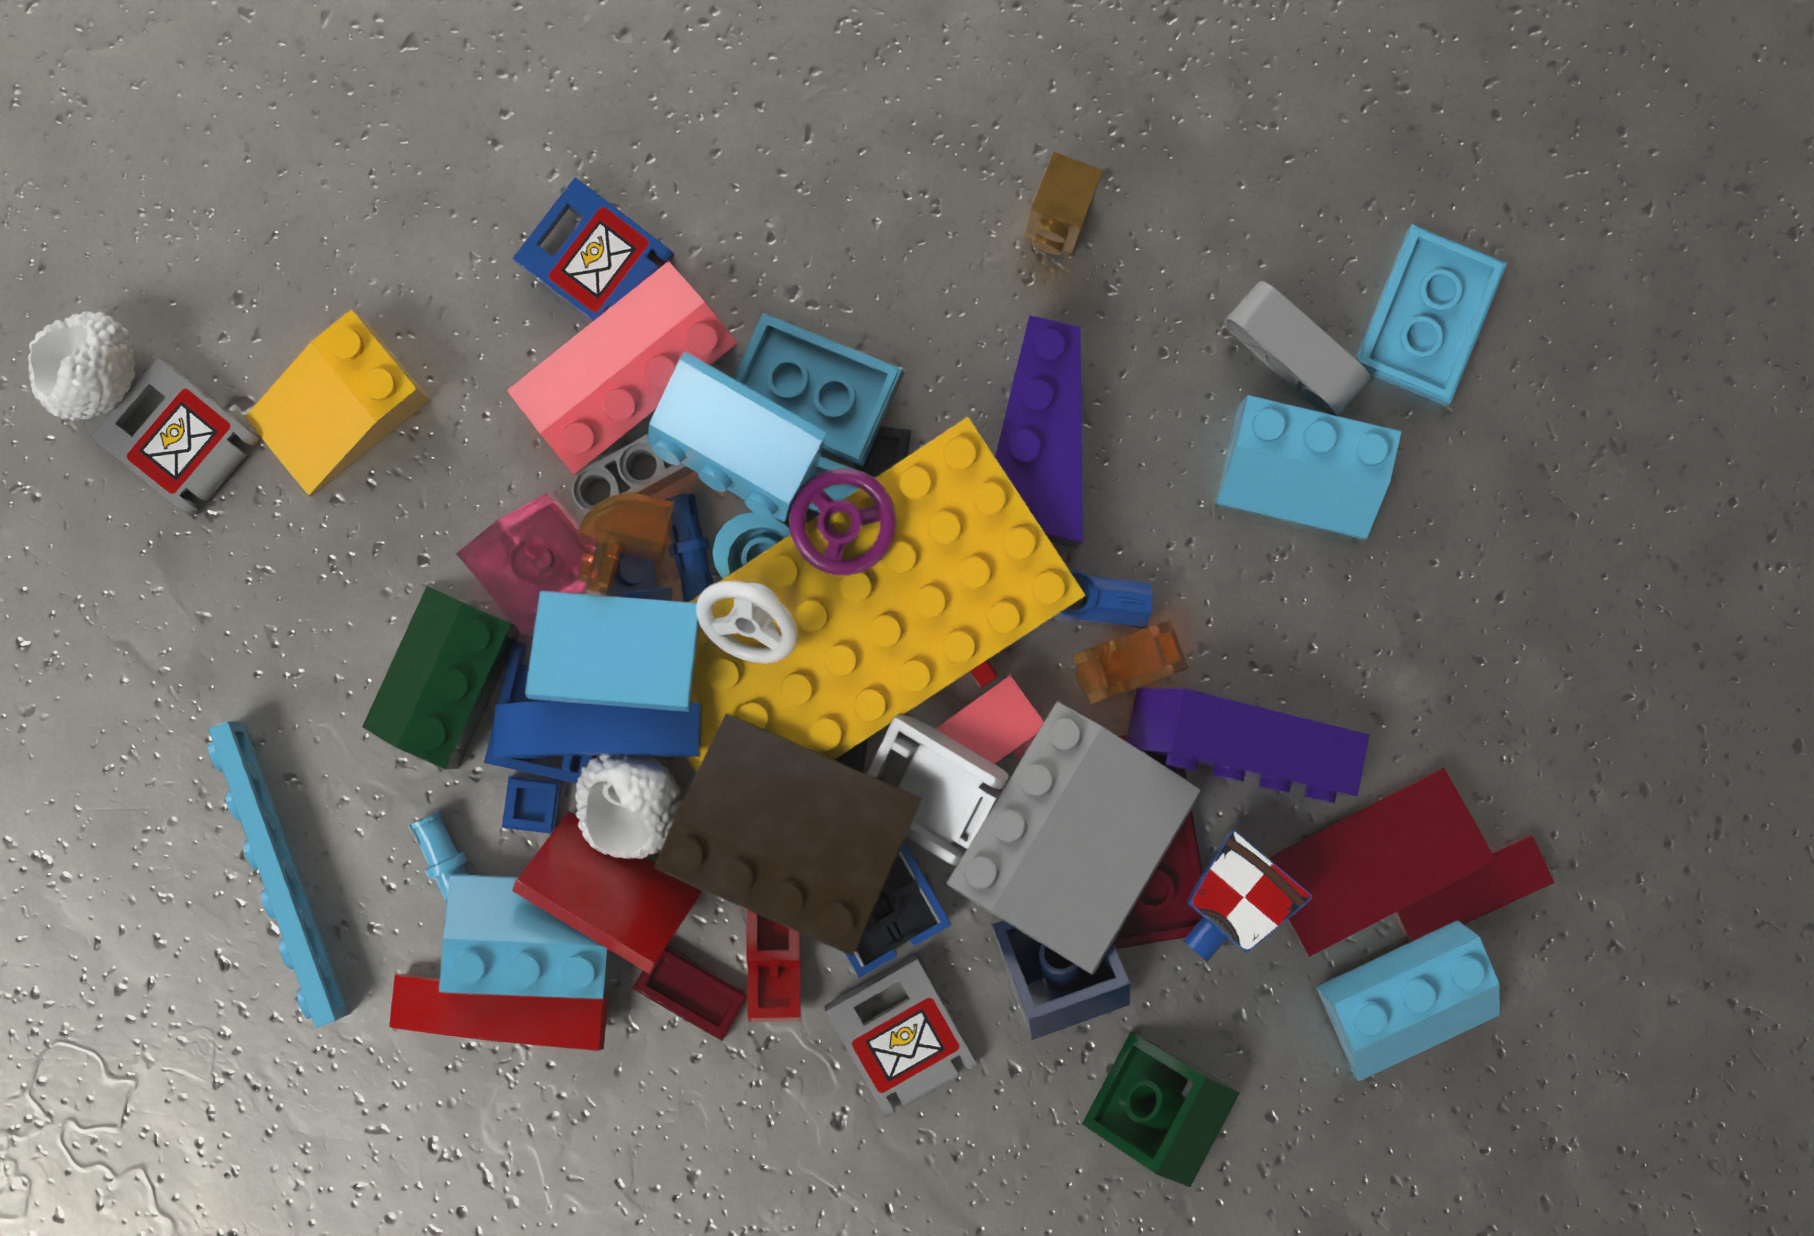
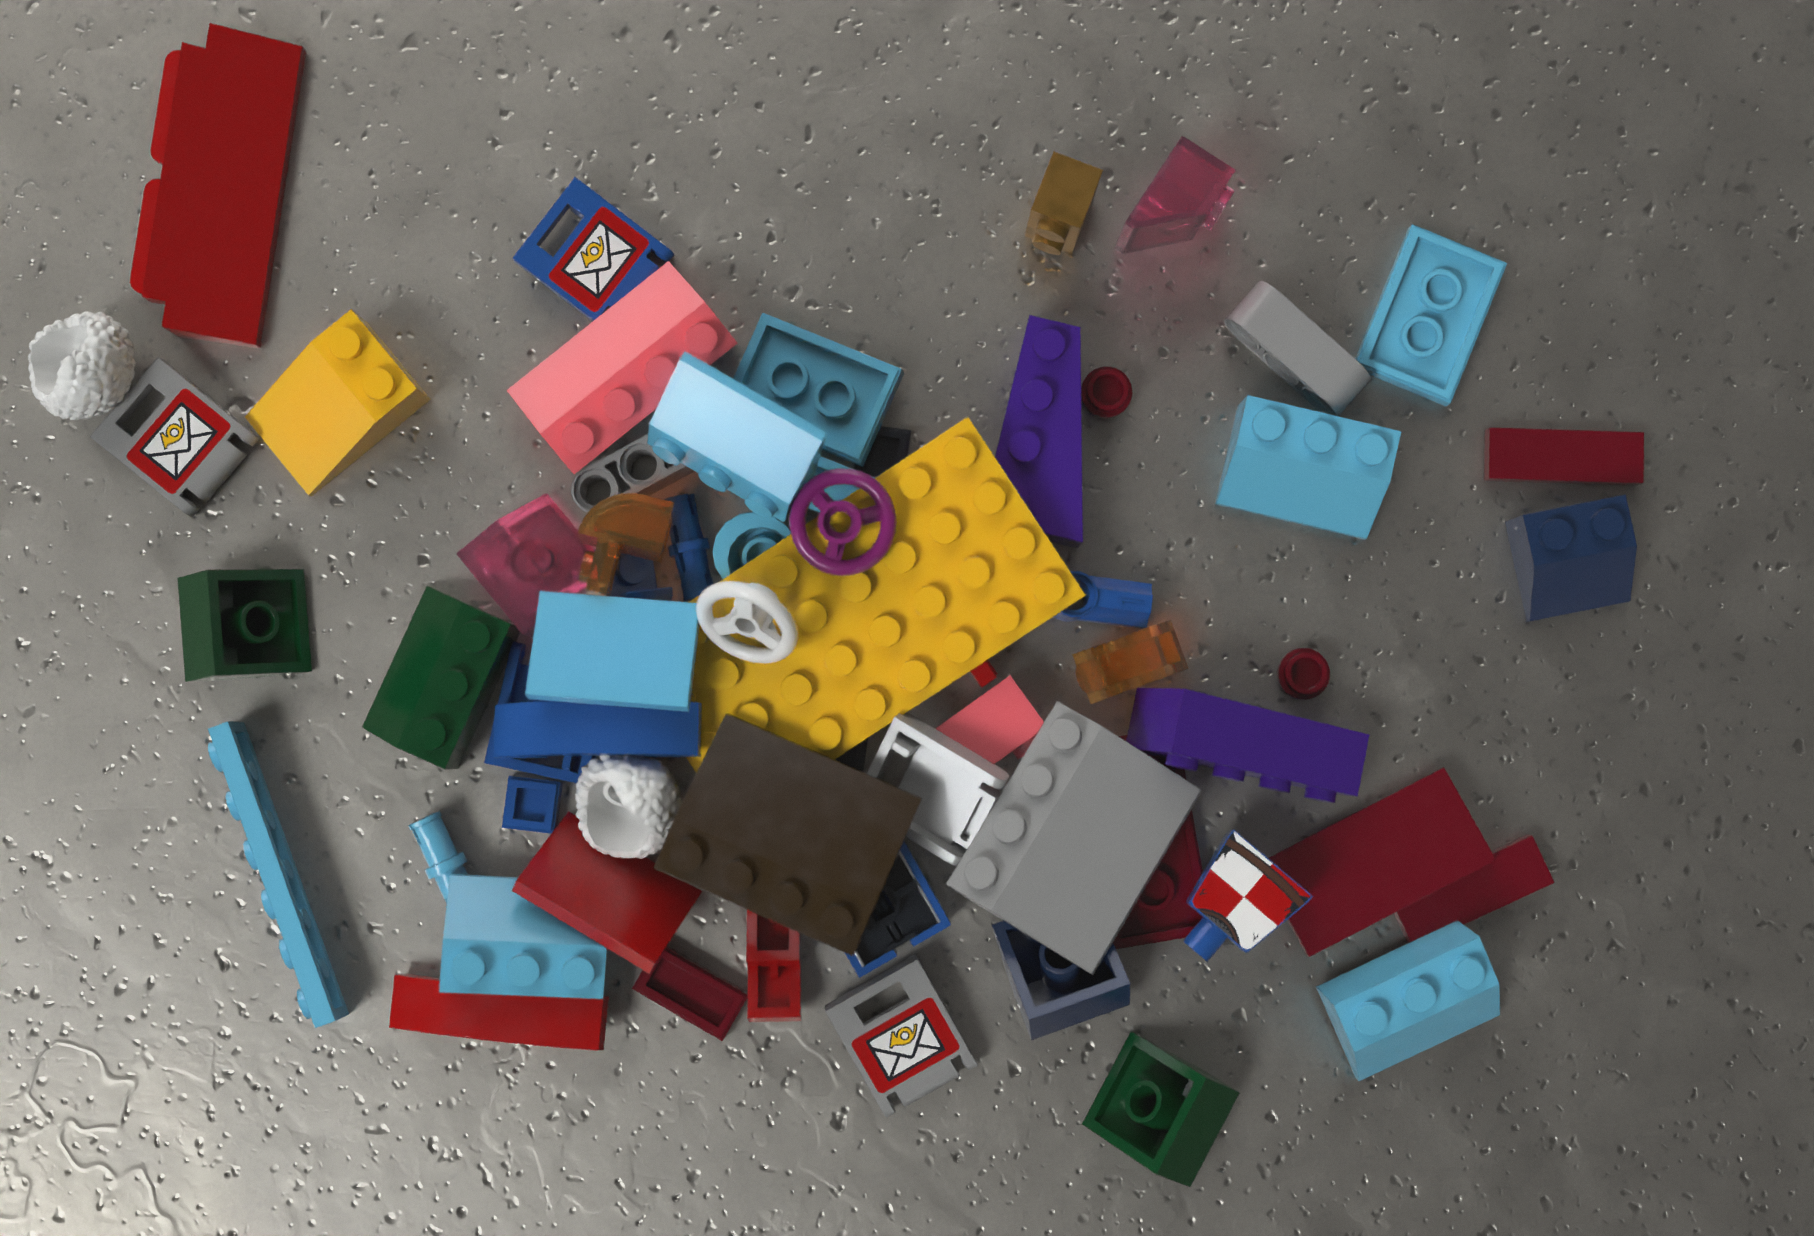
(221, 189): none -> red slope
(244, 624): none -> dark green slope
(1106, 392): none -> dark red plate
(1180, 199): none -> clear pink slope
(1303, 673): none -> dark red plate
(1564, 456): none -> dark red tile
(1573, 557): none -> dark blue slope

